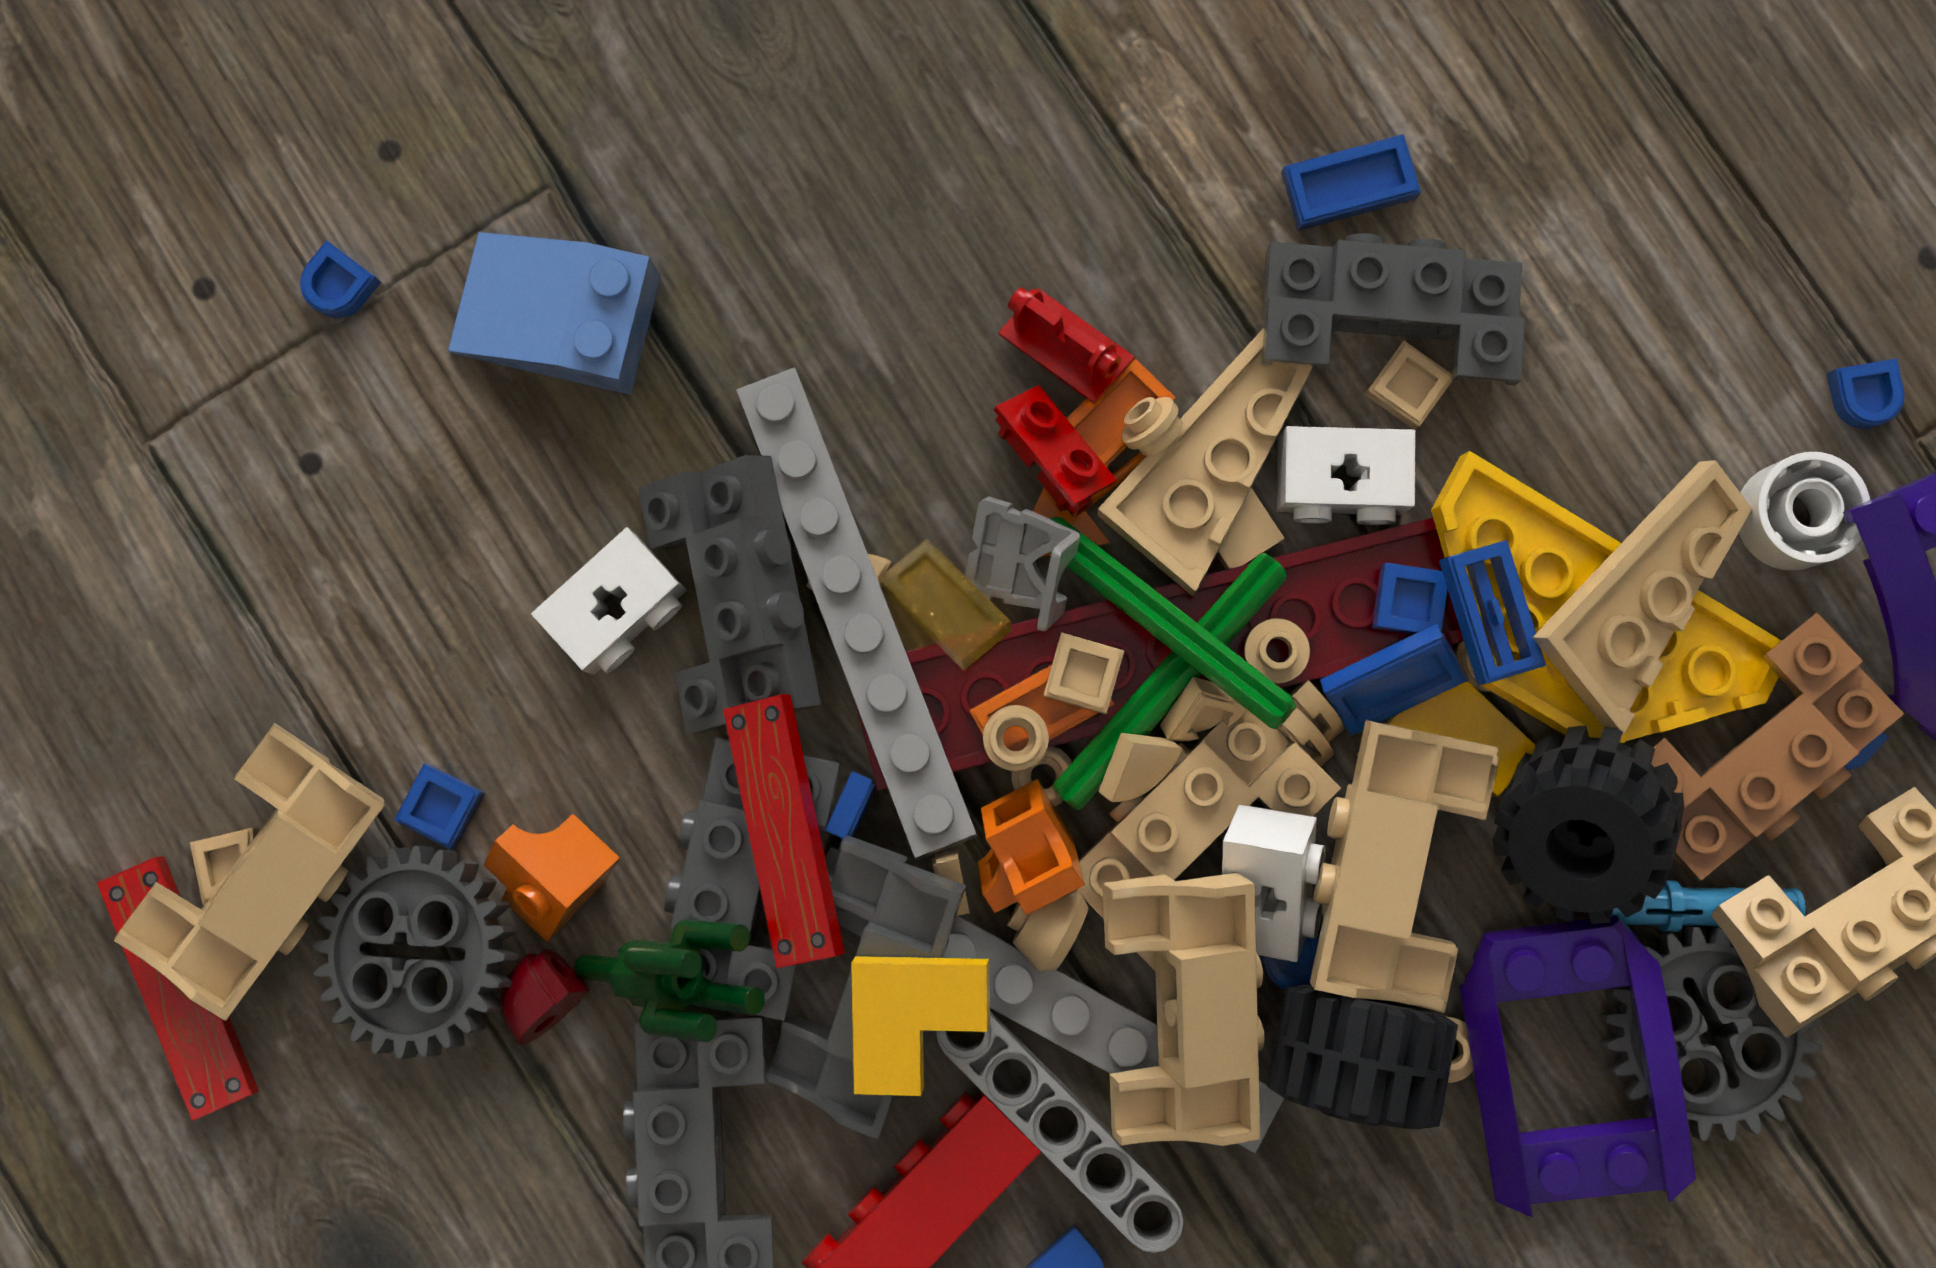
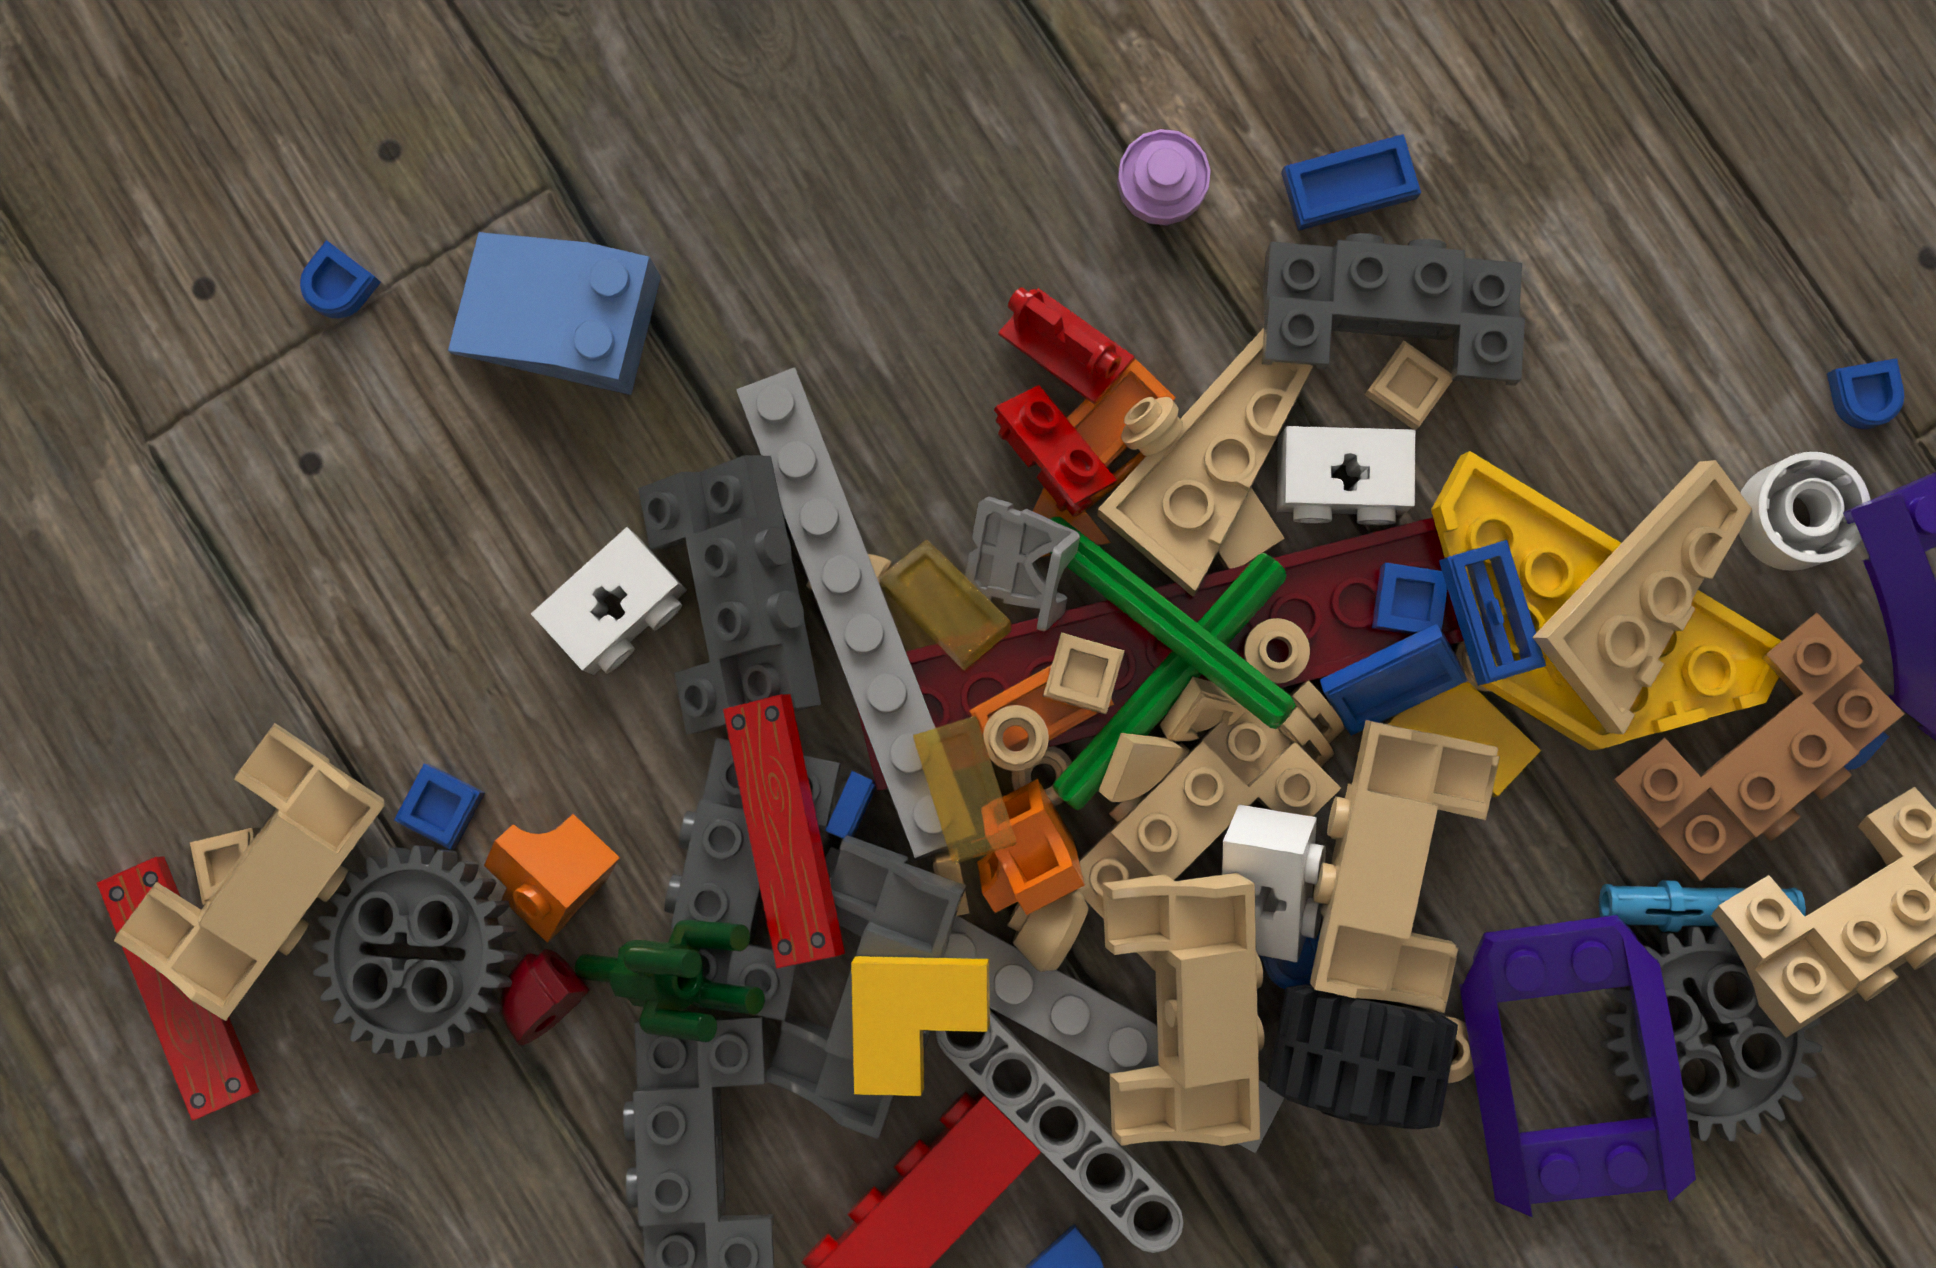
(964, 790): none -> clear yellow tile
(1163, 177): none -> lavender plate
(1589, 825): black wheel -> none

